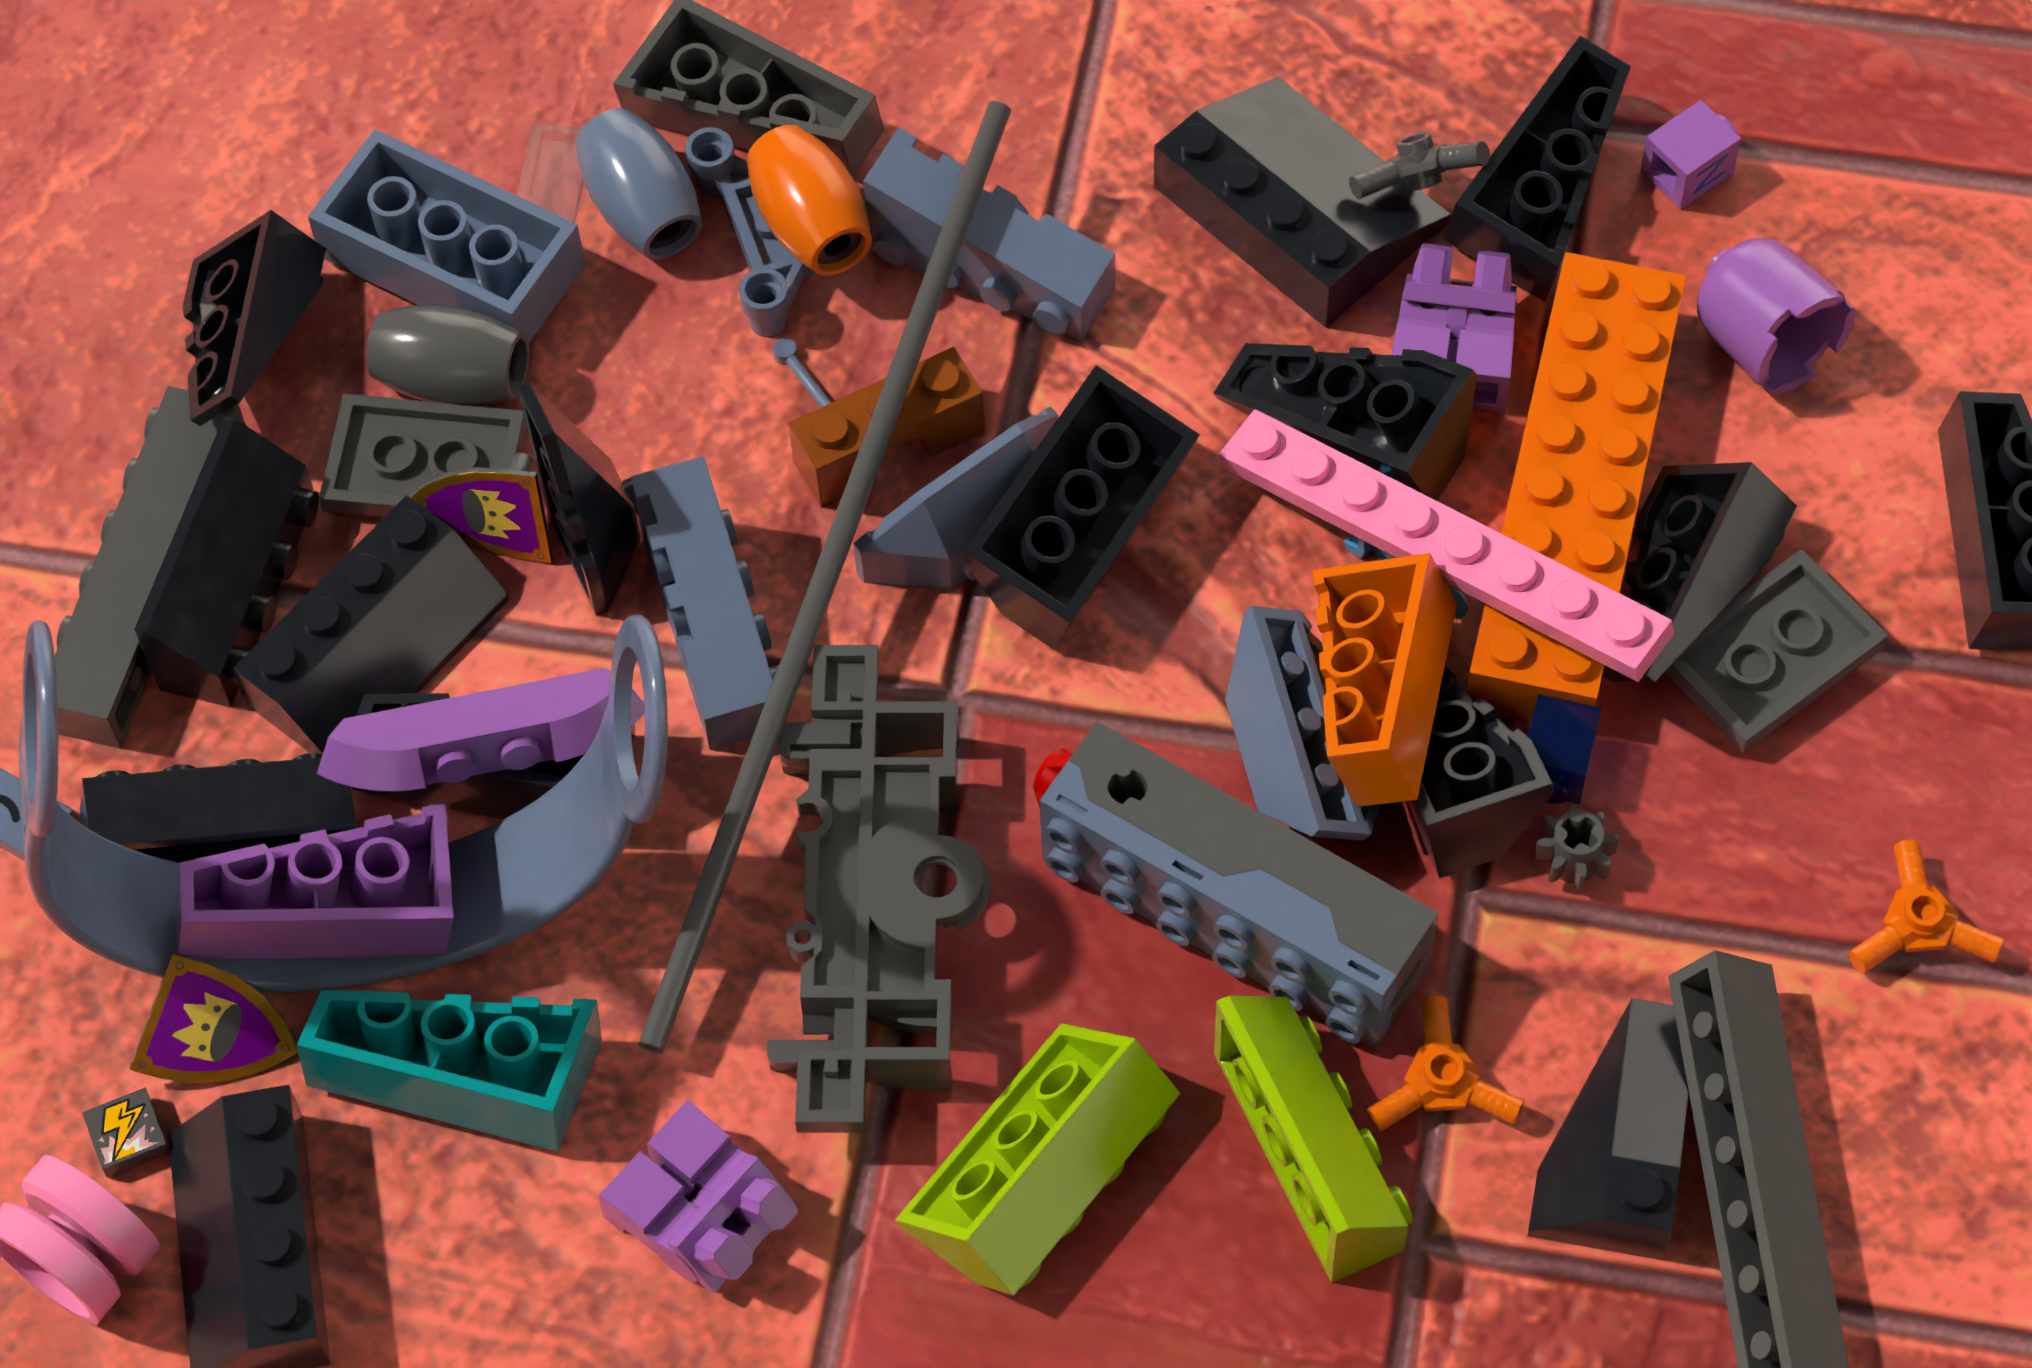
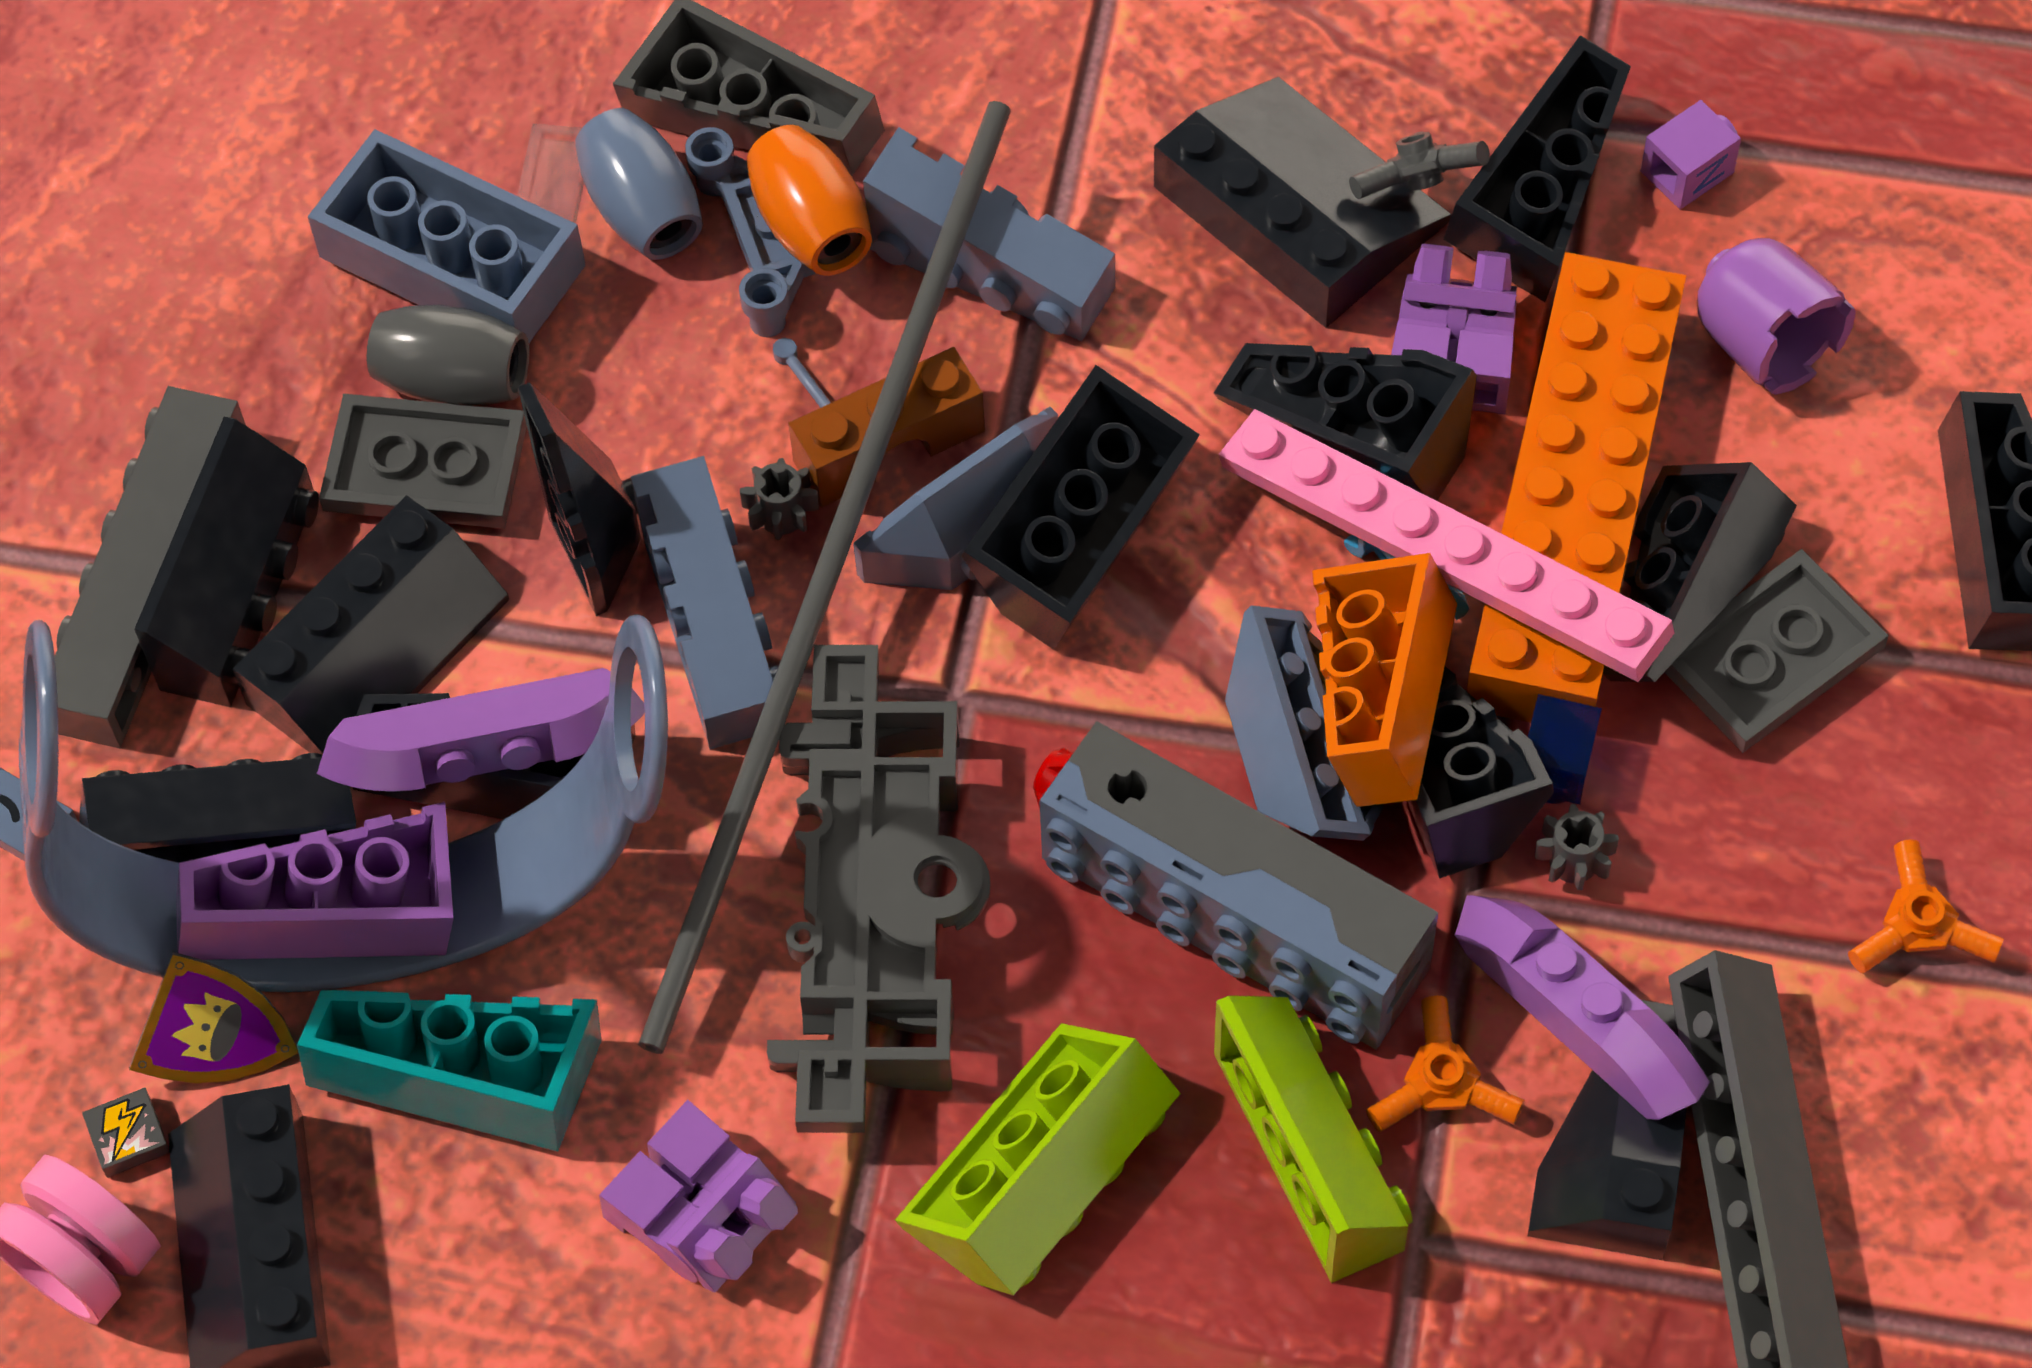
(243, 307): black wedge -> none
(493, 508): shield -> none
(779, 498): none -> dark grey gear
(1581, 1005): none -> medium lavender brick

